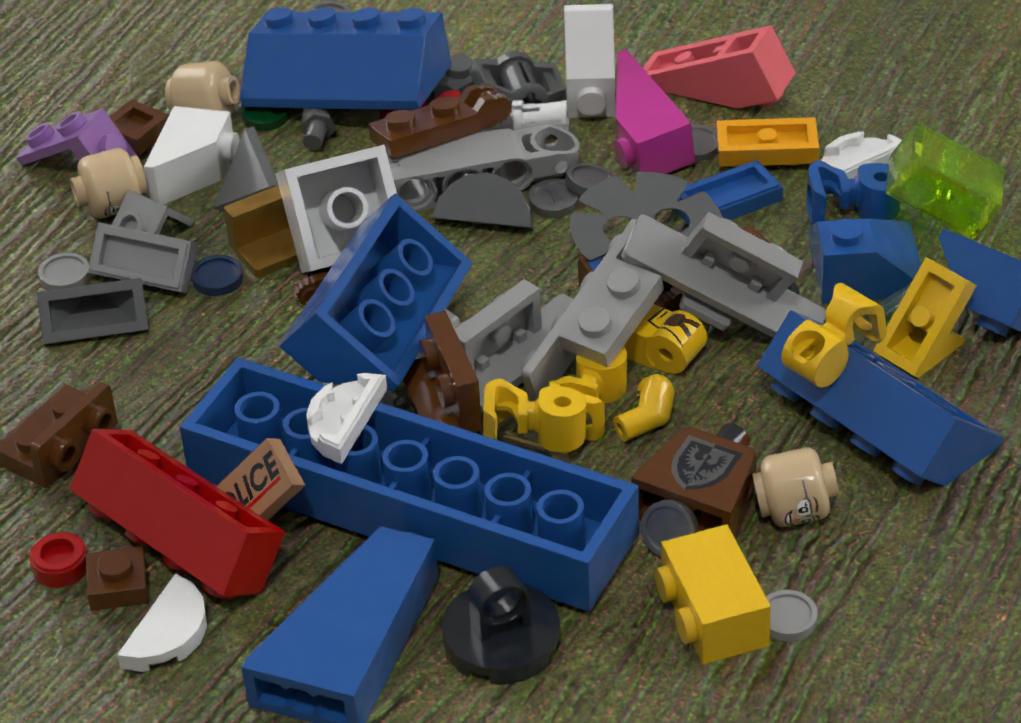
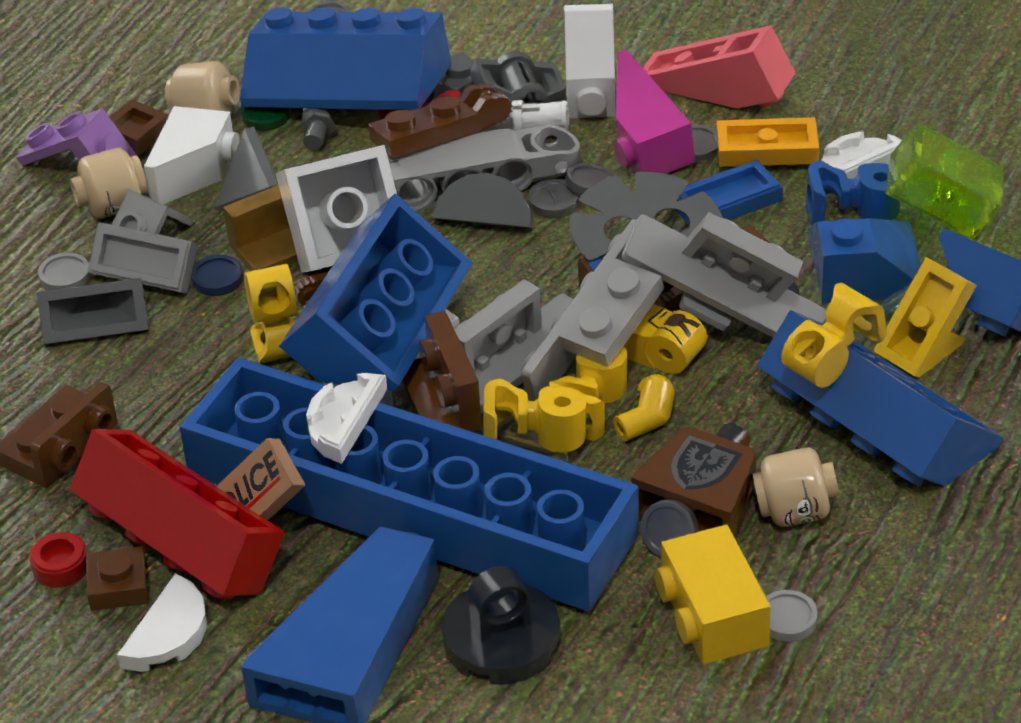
(270, 301): none -> yellow leg

